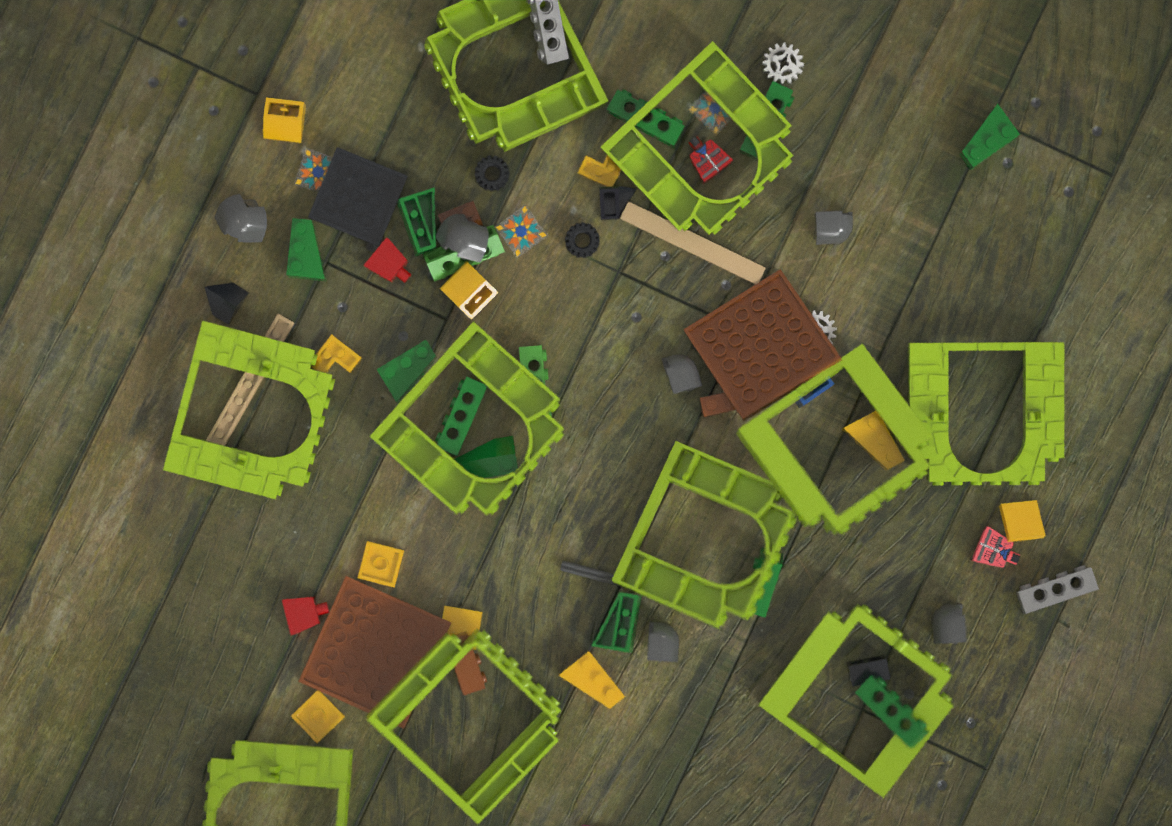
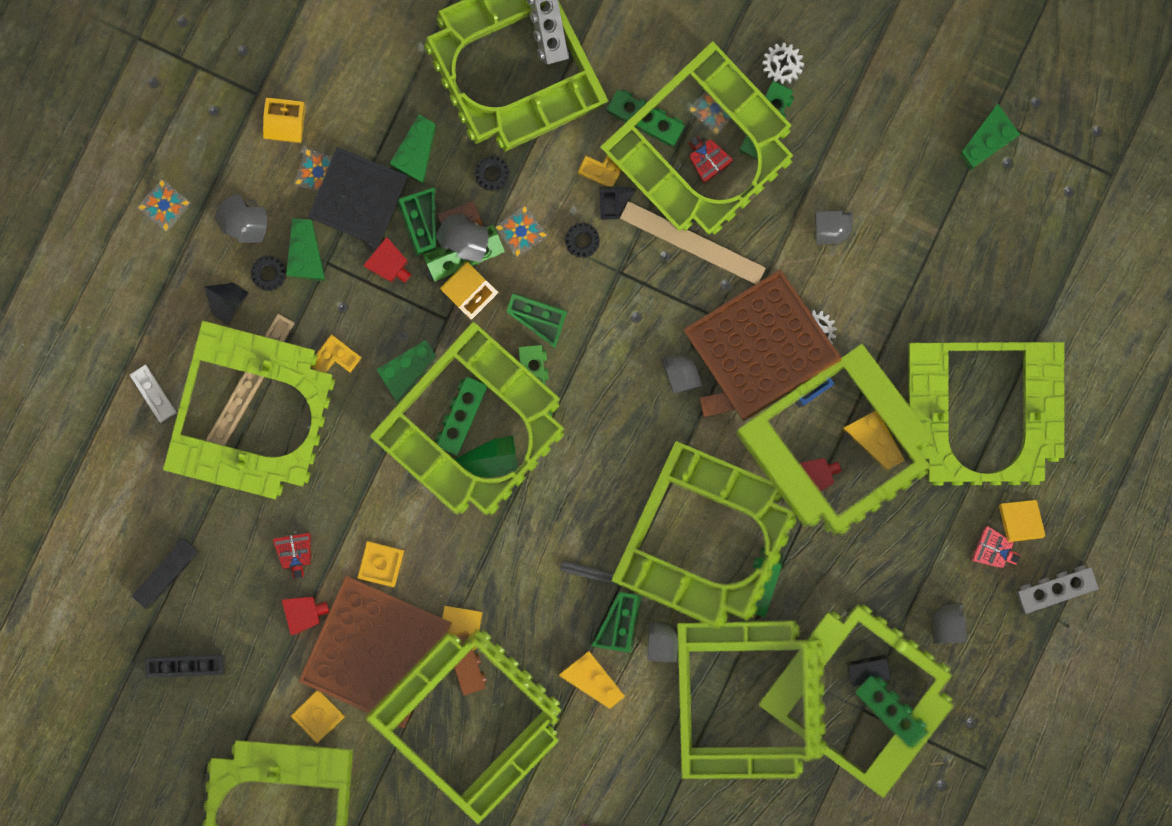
(153, 393): none -> white tile
(164, 205): none -> tile
(165, 574): none -> black brick
(185, 666): none -> black brick
(276, 281): none -> black tyre
(294, 552): none -> torso
(415, 151): none -> green wedge
(538, 316): none -> green wedge
(750, 761): none -> lime door
(820, 472): none -> red torso

